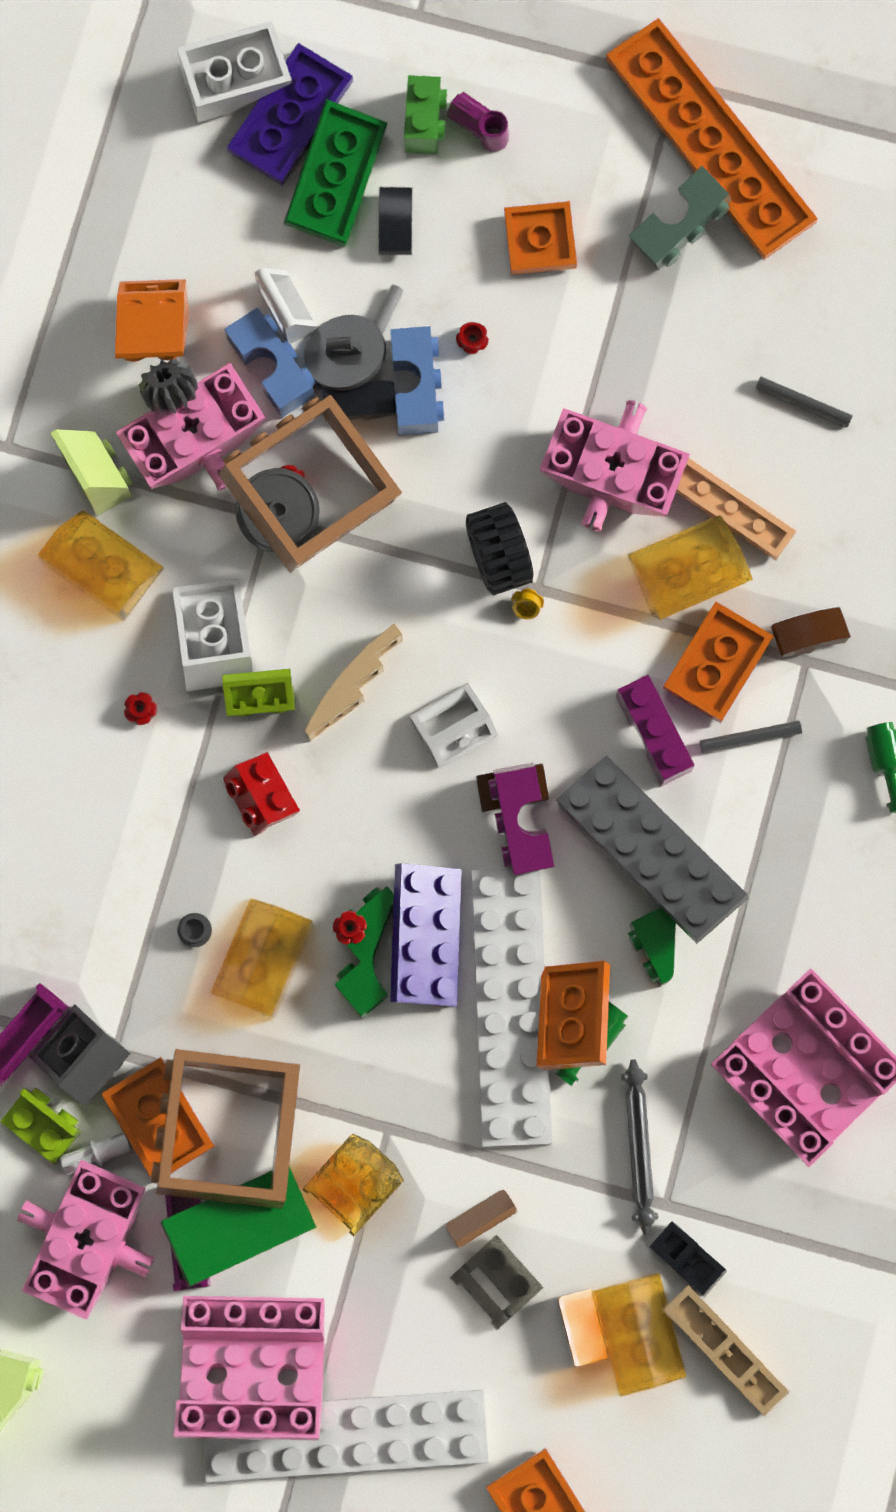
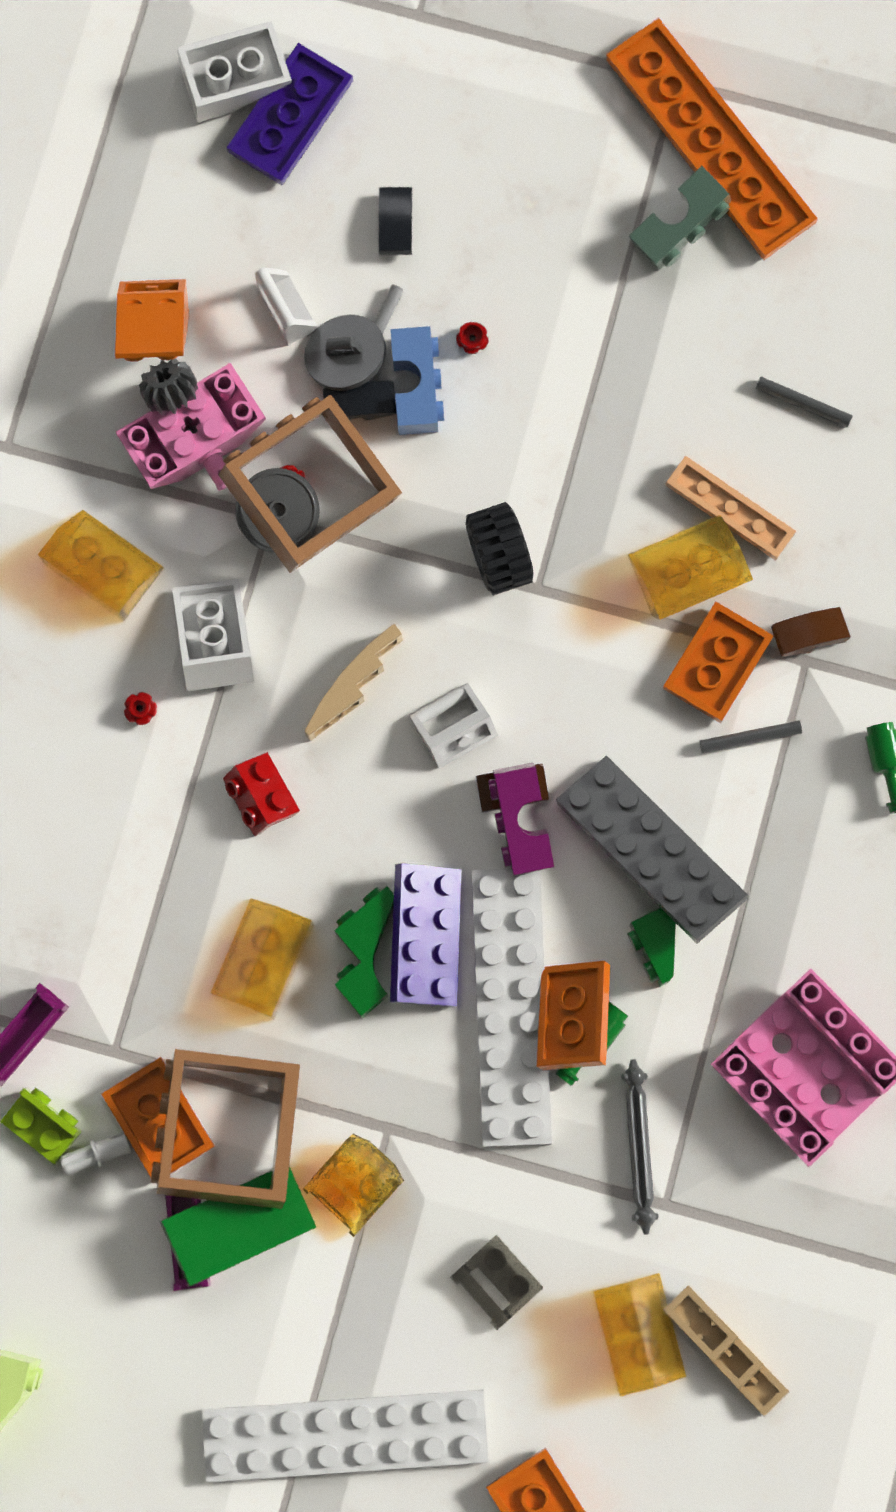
(65, 1270): bright pink slope -> none
(79, 1055): dark grey slope -> none
(93, 468): yellowish green slope -> none
(194, 930): dark grey plate -> none
(253, 1344): bright pink slope -> none
(255, 338): medium blue arch -> none
(258, 692): lime bracket -> none
(335, 173): green tile -> none
(349, 918): red plate -> none
(422, 114): bright green brick -> none
(478, 120): magenta piece -> none
(481, 1218): medium nougat slope -> none
(527, 603): yellow plate -> none
(540, 238): orange plate -> none
(581, 460): bright pink slope -> none
(582, 1328): slope -> none
(656, 729): magenta arch -> none
(688, 1259): black slope -> none

